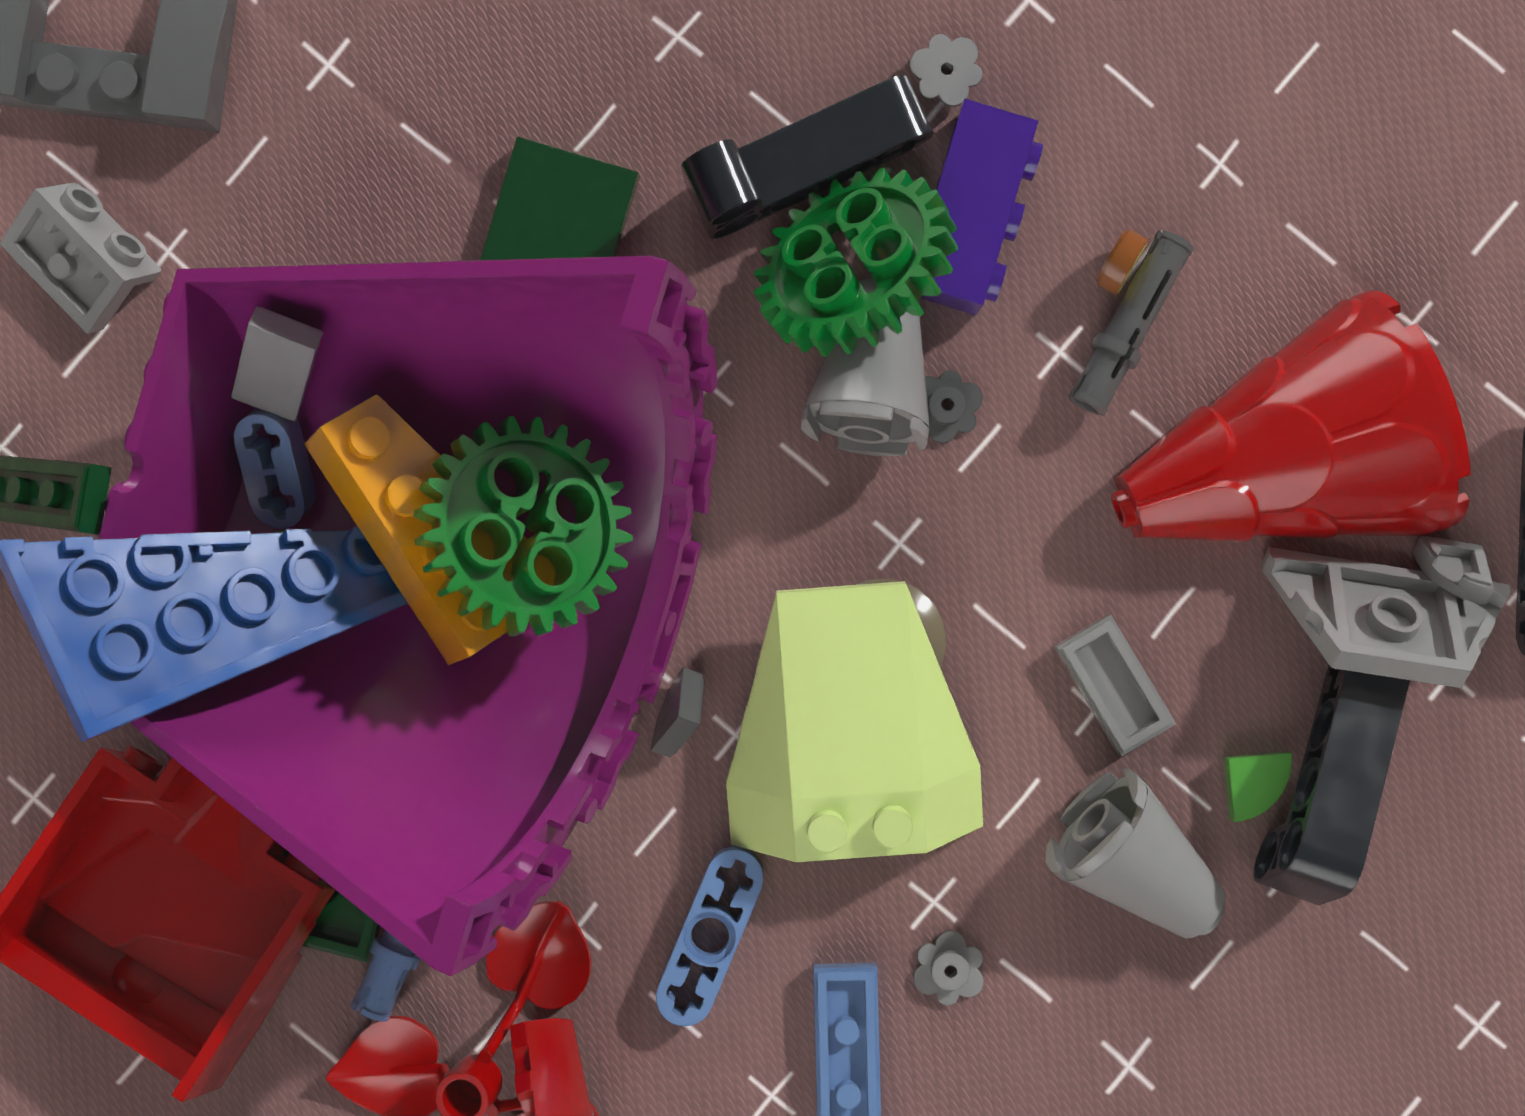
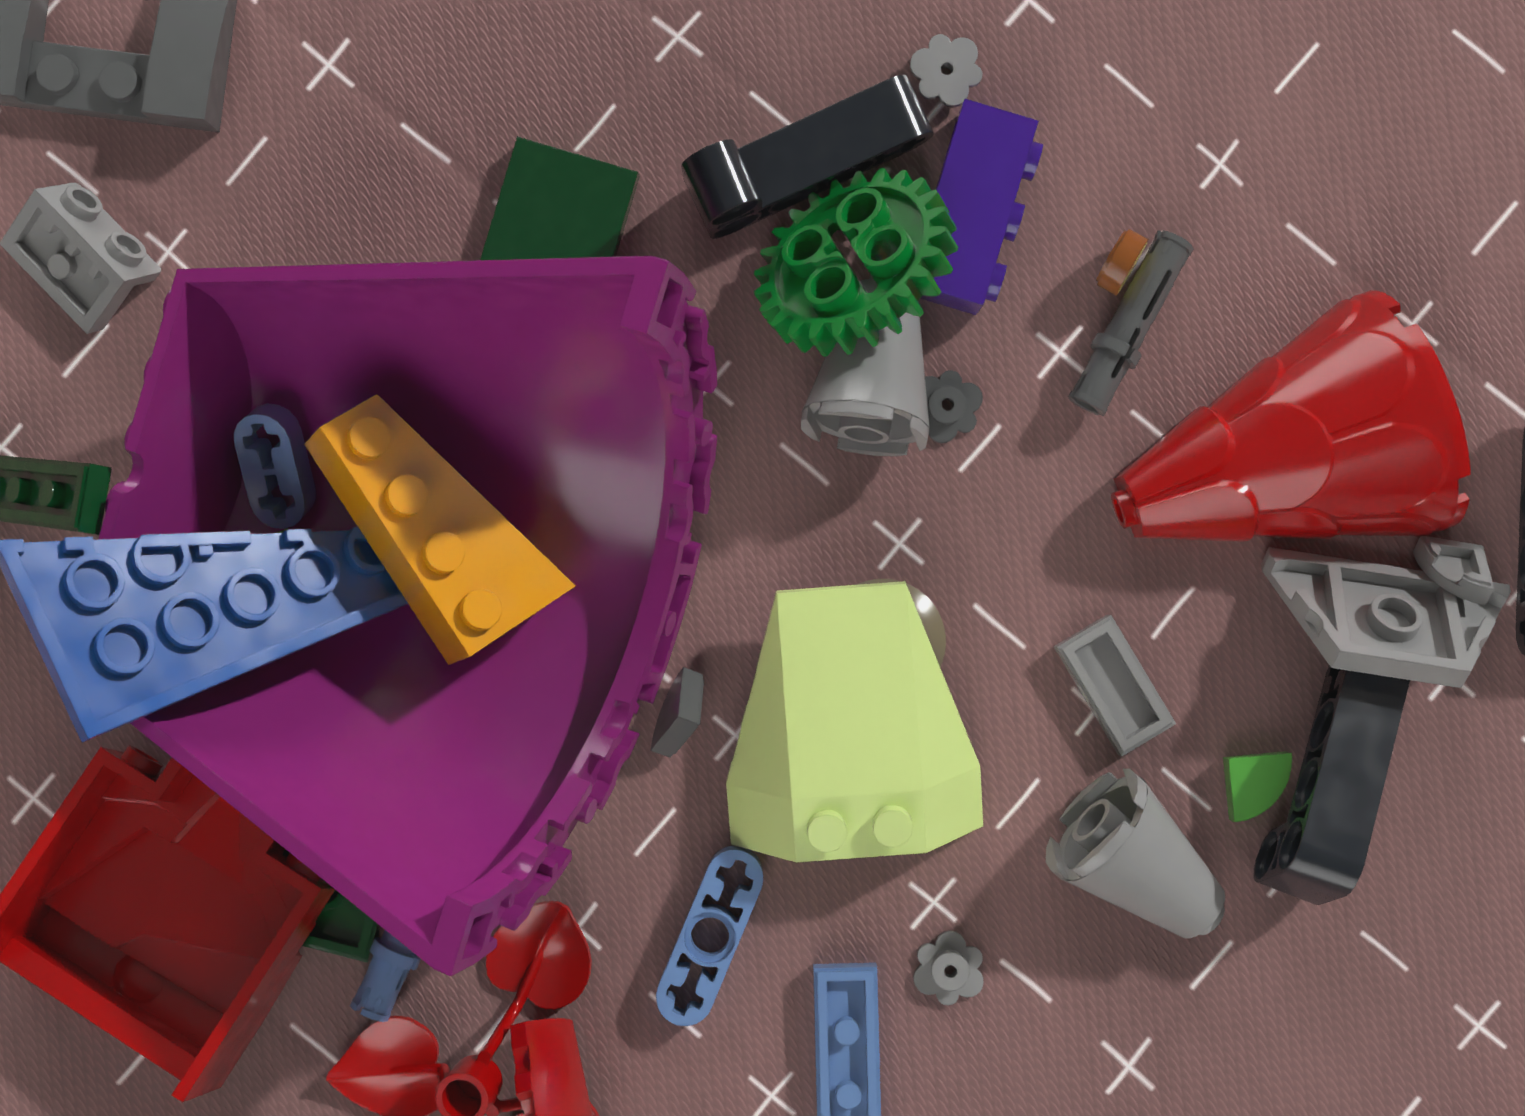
(276, 363): light grey tile -> none
(471, 500): green gear -> none

